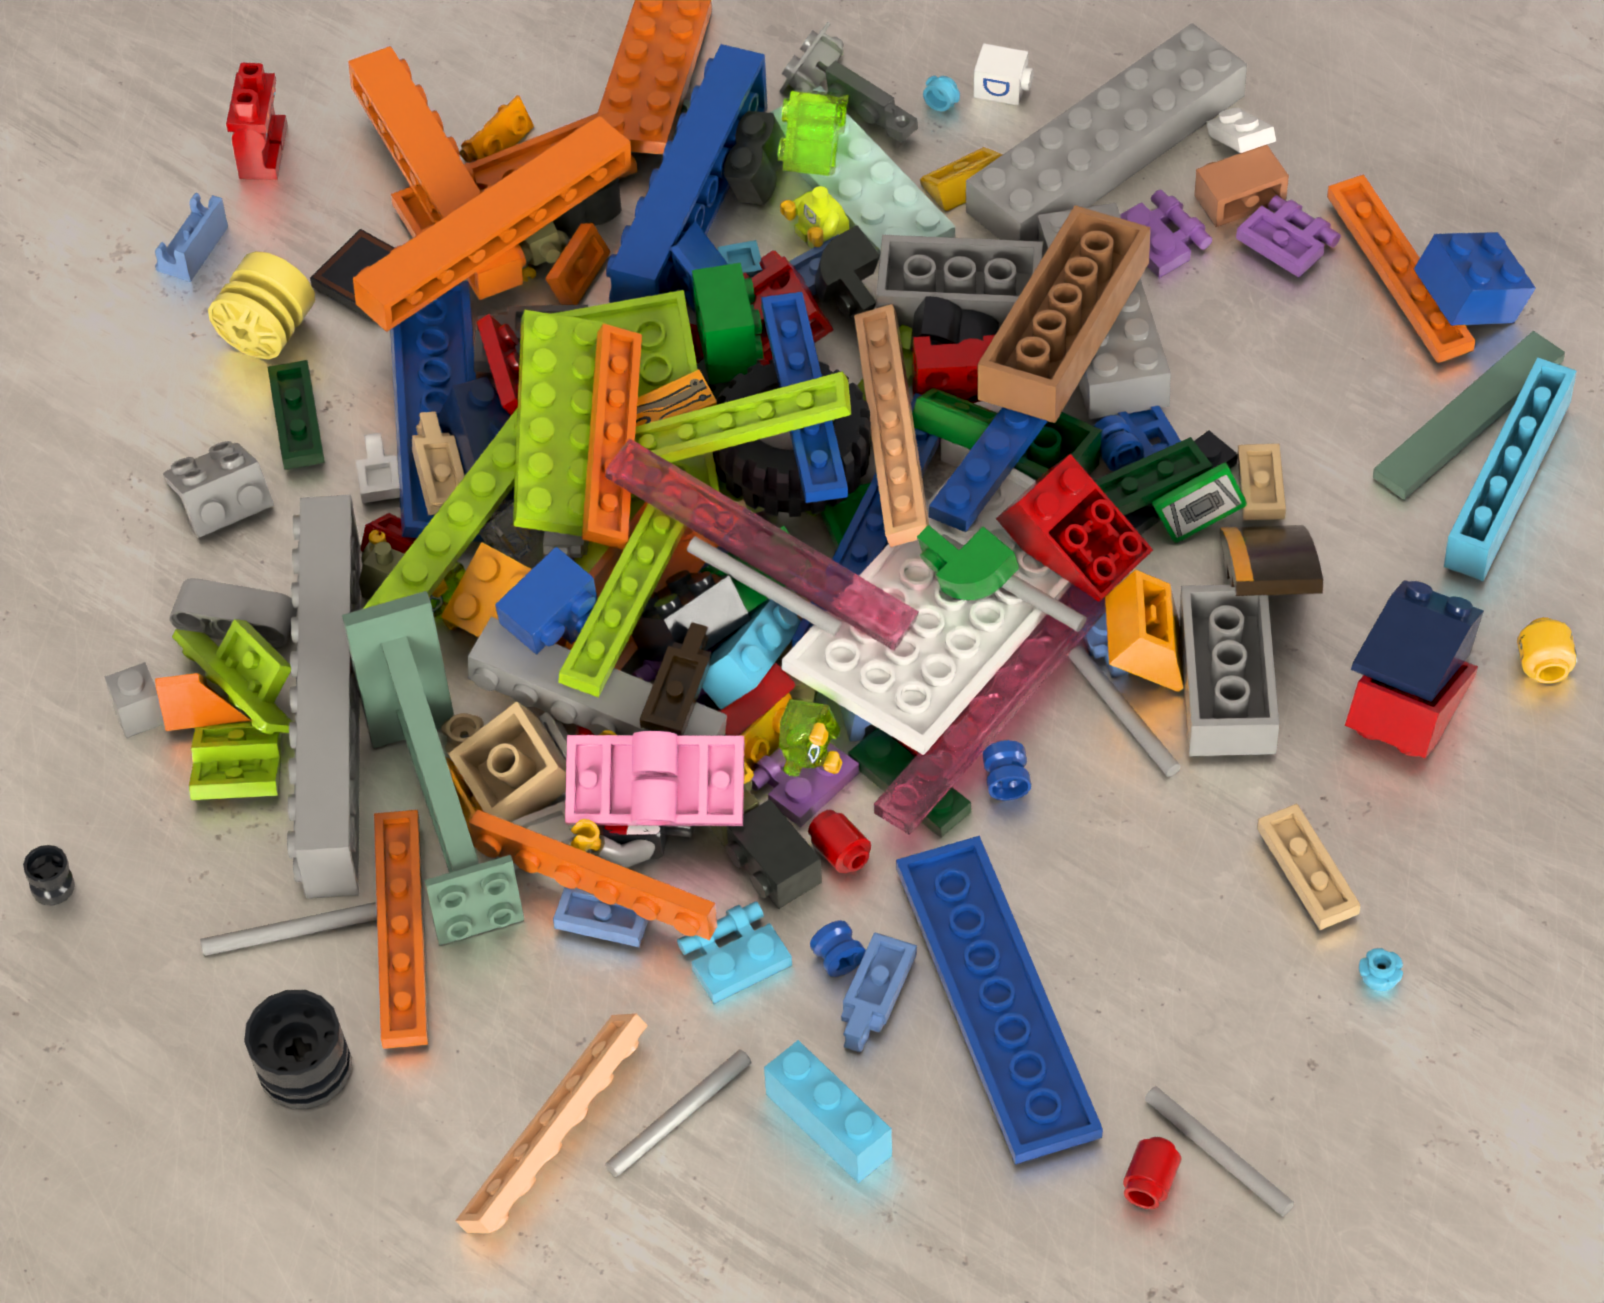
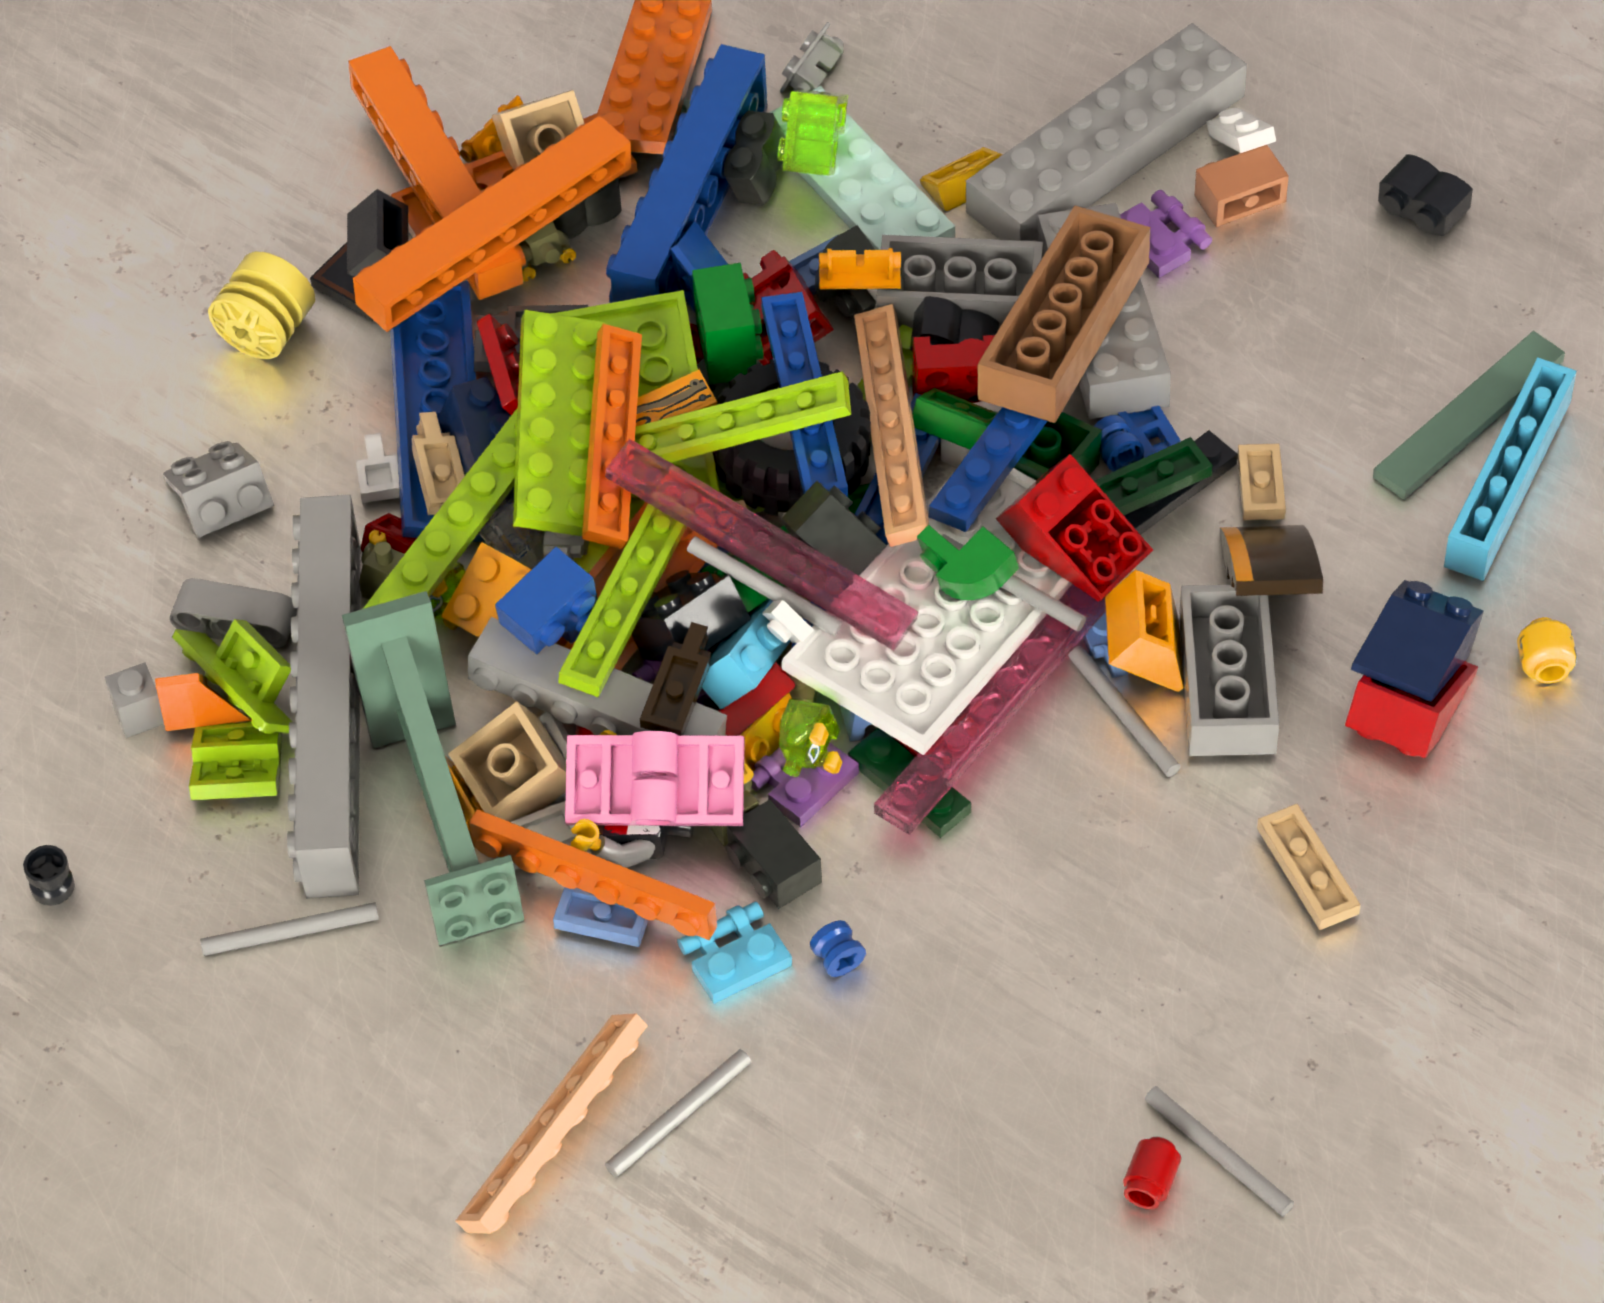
(193, 240): medium blue hinge -> none
(256, 130): red hips -> none
(295, 1027): black wheel -> none
(296, 414): dark green plate -> none
(375, 230): none -> black brick
(400, 929): orange plate -> none
(458, 726): tan plate -> none
(536, 125): none -> tan slope
(578, 264): orange plate -> none
(743, 252): medium azure plate -> none
(786, 623): none -> white plate
(818, 217): neon yellow piece -> none
(828, 1111): medium azure brick -> none
(833, 530): none -> pearl dark grey brick
(839, 841): red brick -> none
(860, 271): none -> light orange hinge
(871, 102): dark grey hinge -> none
(875, 988): medium blue hinge -> none
(941, 93): medium azure plate -> none
(998, 1000): blue plate -> none
(1002, 74): white brick -> none
(1007, 774): blue wheel -> none
(1199, 503): slope -> none
(1281, 241): medium lavender plate -> none
(1378, 978): medium azure plate -> none
(1395, 263): orange plate -> none
(1425, 195): none -> black brick
(1474, 278): blue brick -> none

